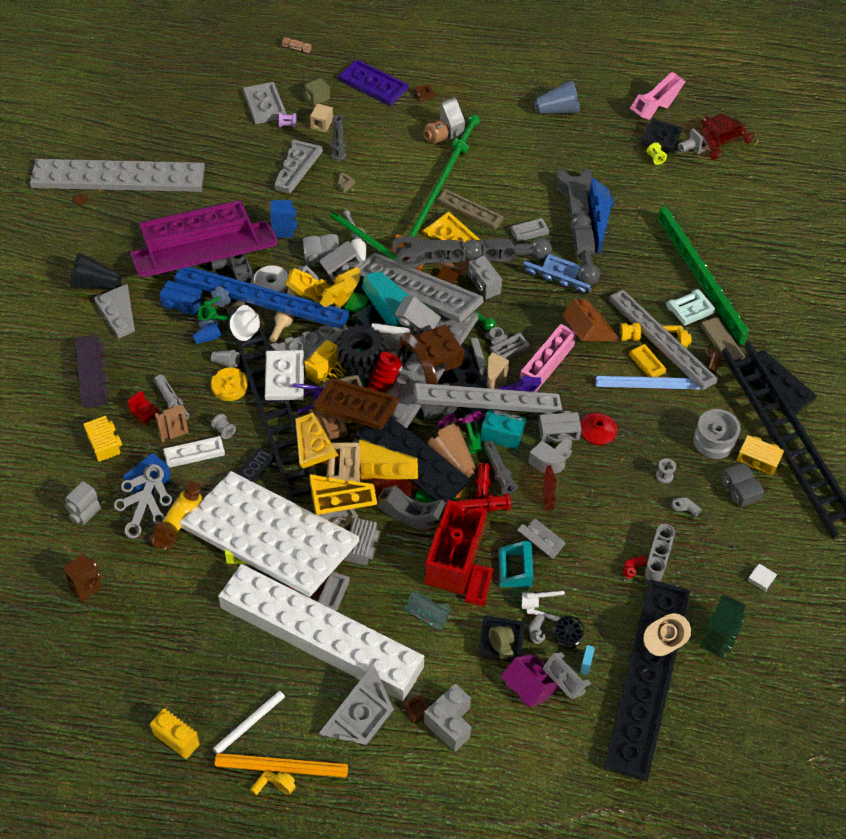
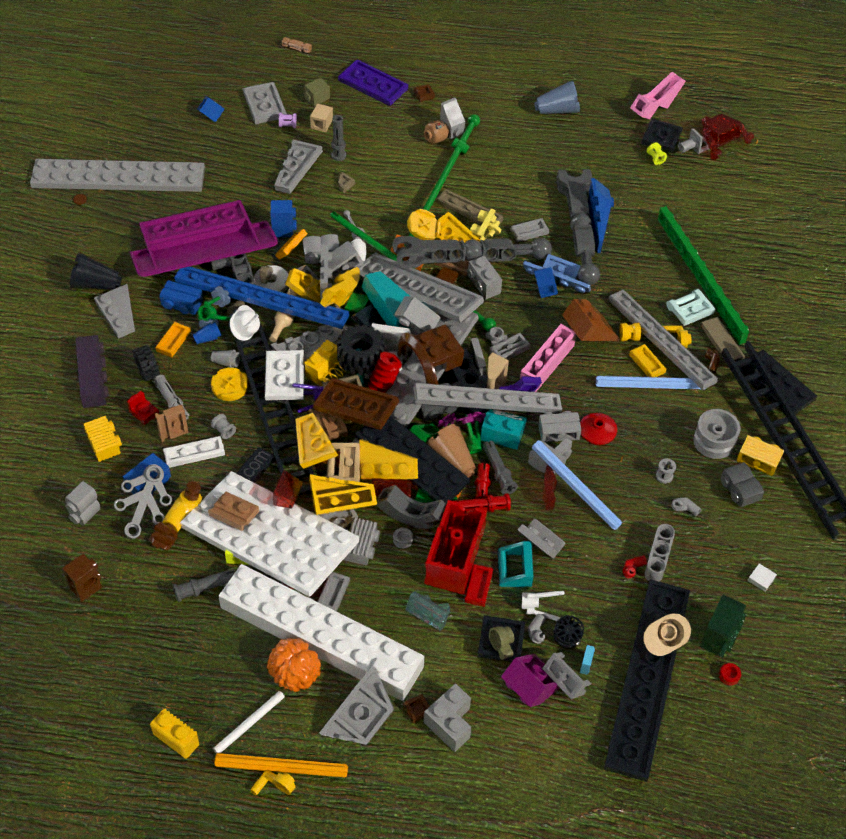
(146, 362): none -> black tyre
(173, 339): none -> light orange tile
(195, 586): none -> dark grey pin
(210, 108): none -> blue panel
(234, 511): none -> medium nougat plate
(265, 274): none -> dark tan tile
(286, 490): none -> clear red slope
(291, 244): none -> light orange tile
(293, 664): none -> orange hair
(325, 271): none -> light grey wing
(403, 538): none -> light grey tile
(423, 225): none -> yellow tile
(425, 431): none -> green tile
(489, 225): none -> light yellow hips
(546, 282): none -> blue panel
(577, 485): none -> light blue axle
(730, 674): none -> red tile

